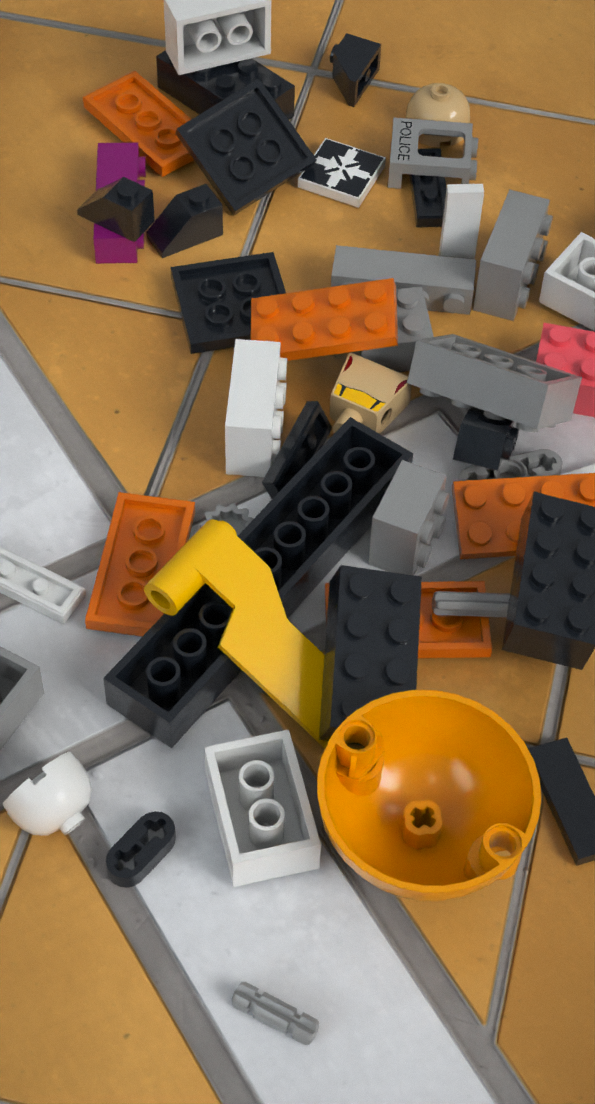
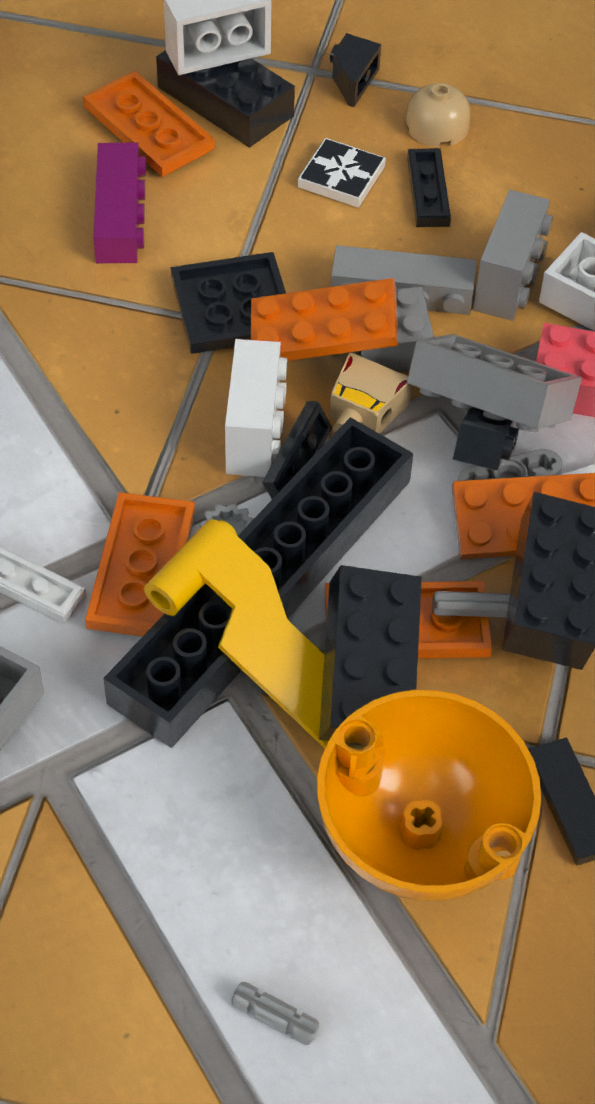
(52, 798): white cylinder -> none
(121, 208): black slope -> none
(134, 843): black beam -> none
(187, 221): black slope -> none
(245, 146): black plate -> none
(262, 808): white brick -> none
(407, 160): light grey window -> none
(408, 519): light grey brick -> none
(461, 220): white tile -> none

